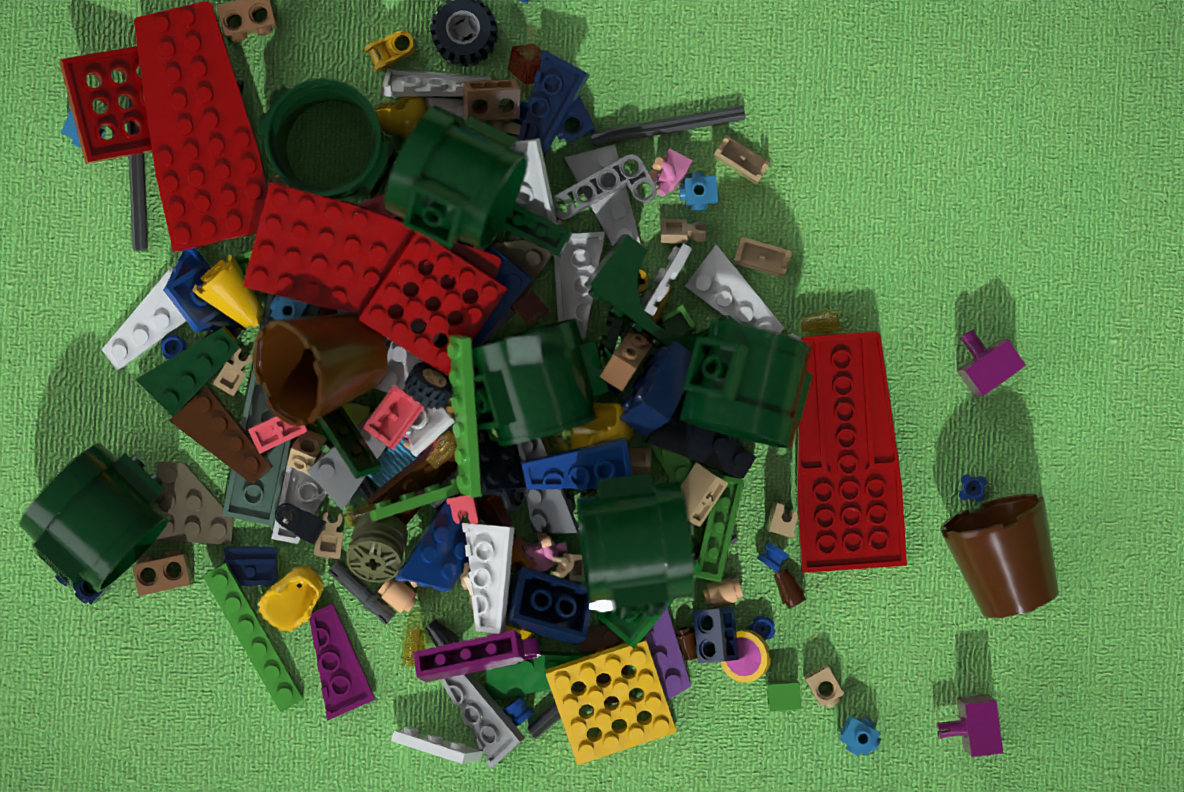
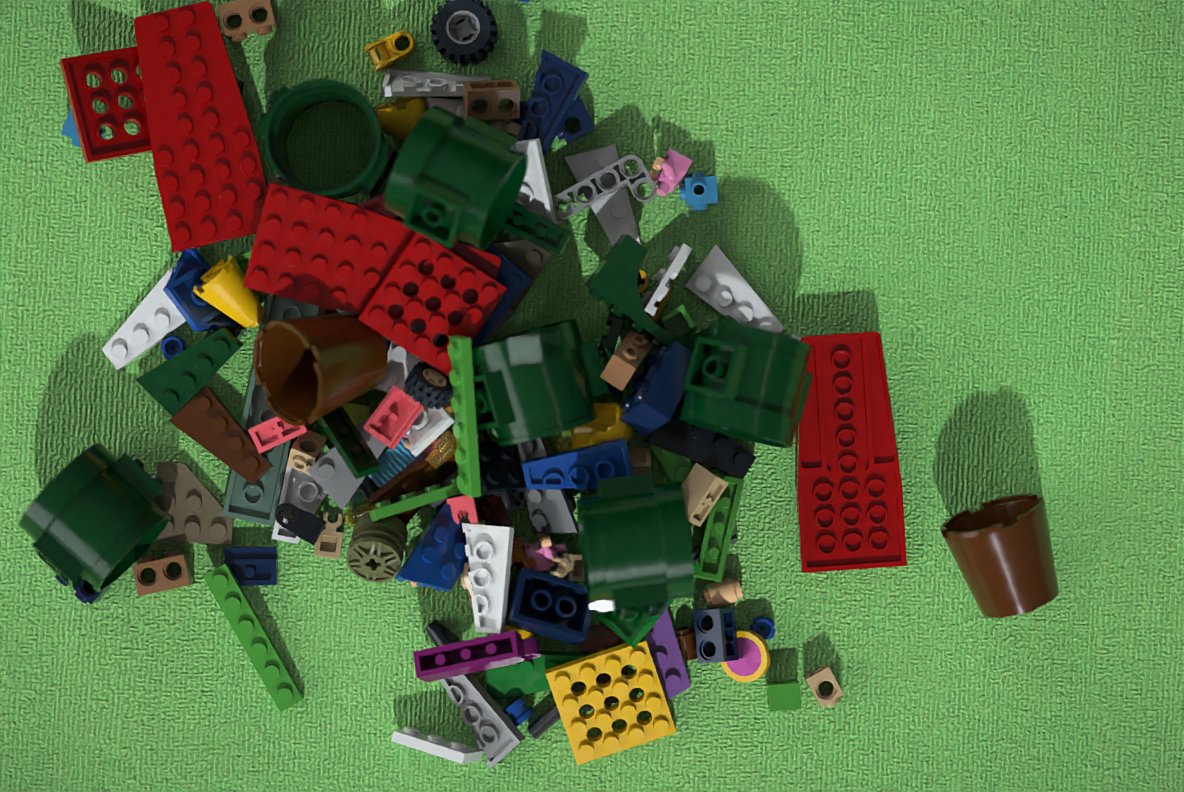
(137, 194): dark grey axle -> none
(230, 375): tan plate -> none
(281, 304): dark azure brick -> none
(289, 605): yellow piece -> none
(338, 665): magenta wing -> none
(365, 595): dark grey pin -> none
(398, 595): light nougat brick -> none
(413, 642): clear yellow cone -> none
(525, 62): clear red panel -> none
(530, 308): clear red panel -> none
(572, 271): white wing -> none
(668, 125): dark grey axle -> none
(678, 231): tan plate -> none
(741, 159): tan hinge -> none
(762, 257): tan hinge -> none
(772, 556): blue wheel -> none
(781, 522): tan hinge -> none
(789, 589): reddish brown cone -> none
(820, 322): clear yellow cone -> none
(853, 728): dark azure brick -> none
(966, 492): blue plate -> none
(976, 724): magenta brick -> none
(989, 365): magenta brick -> none

